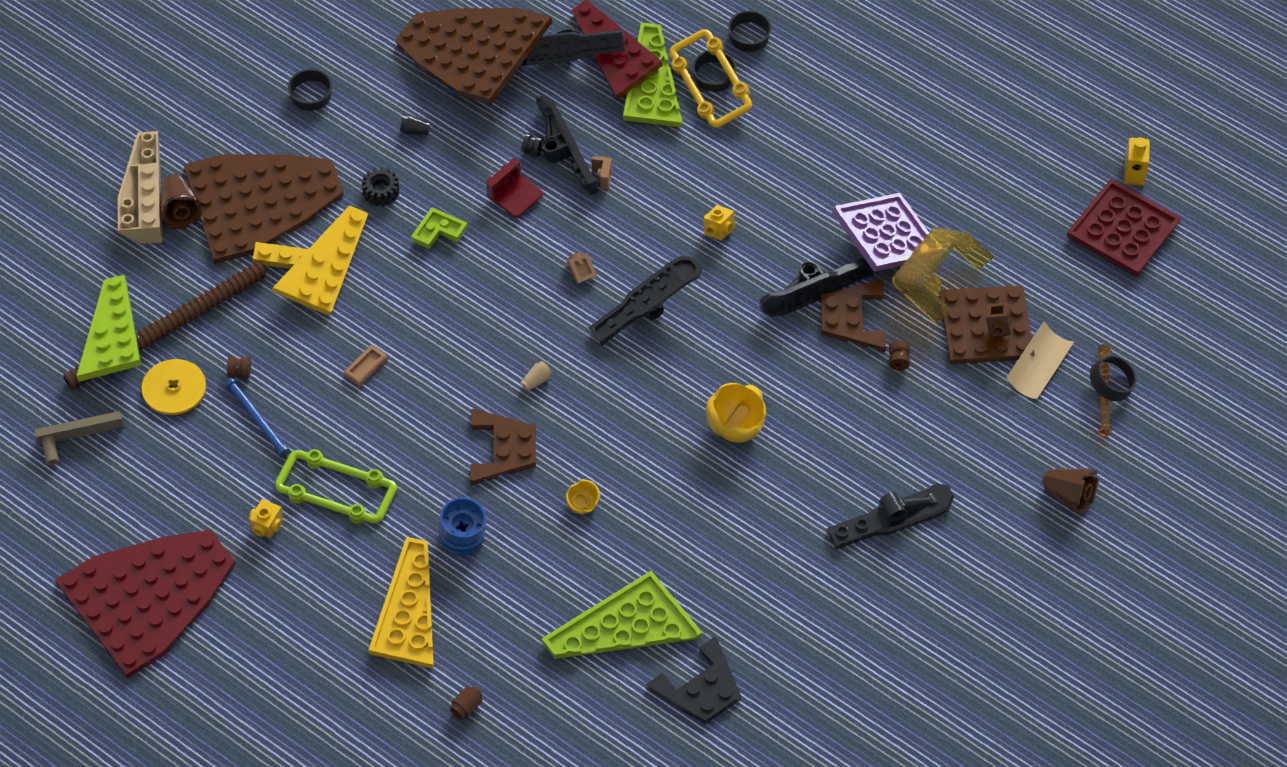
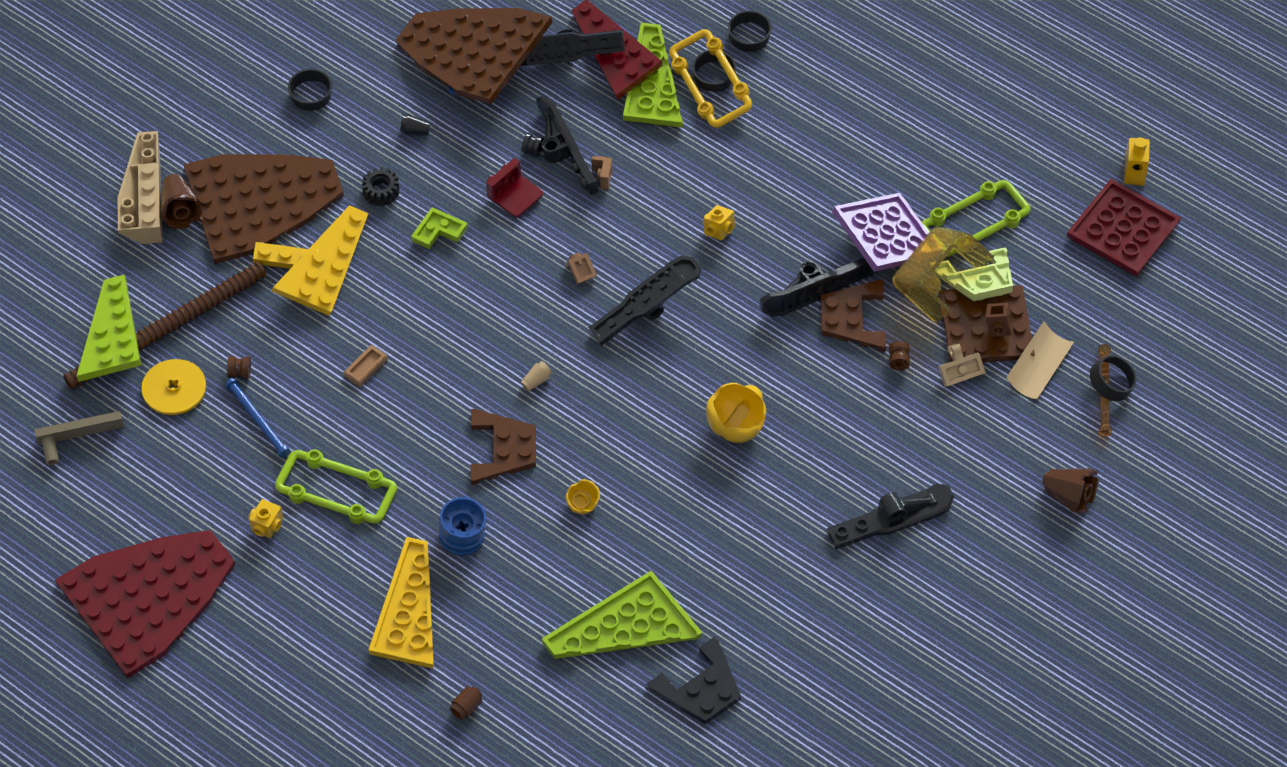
(961, 367): none -> tan plate
(980, 281): none -> yellowish green wing
(987, 192): none -> lime bar

